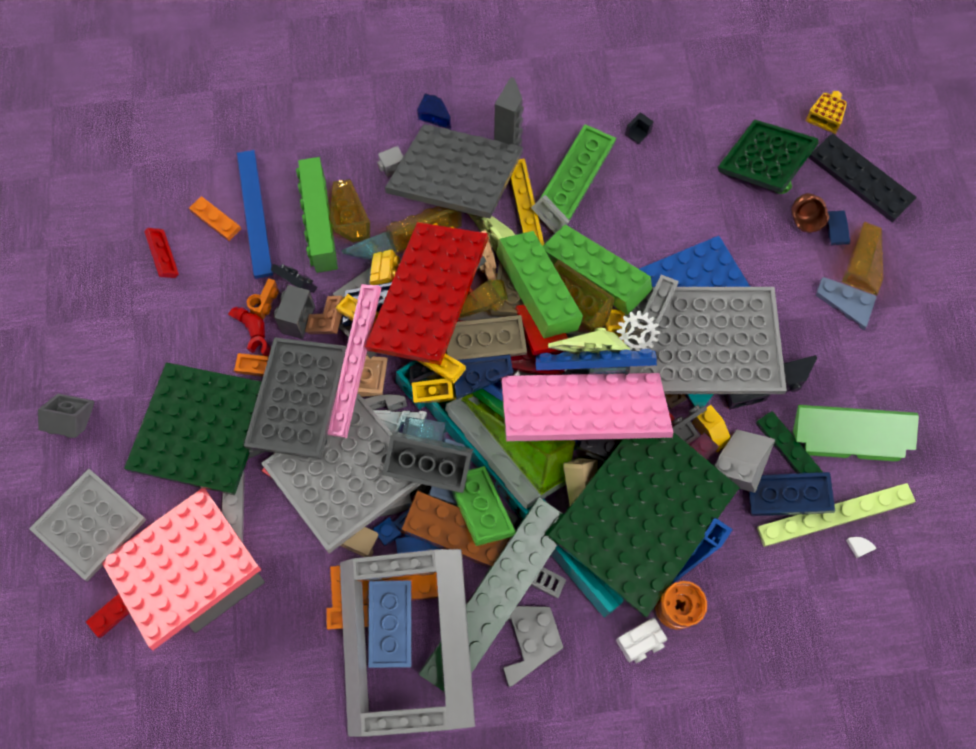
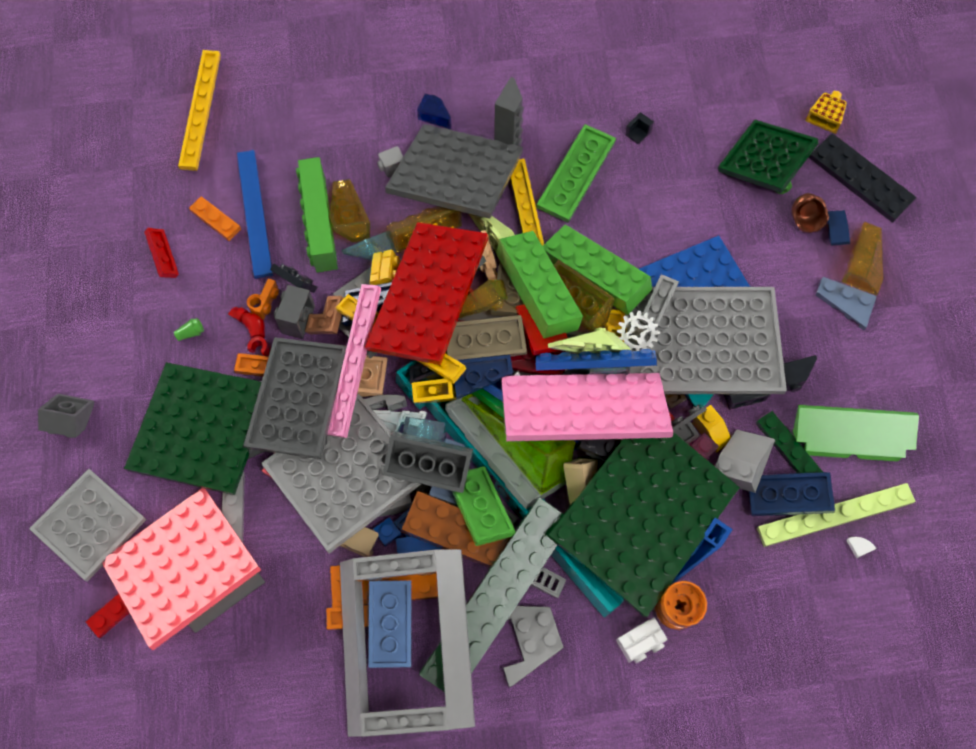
(189, 329): none -> bright green cone
(199, 110): none -> yellow plate
(550, 214): light grey plate -> none

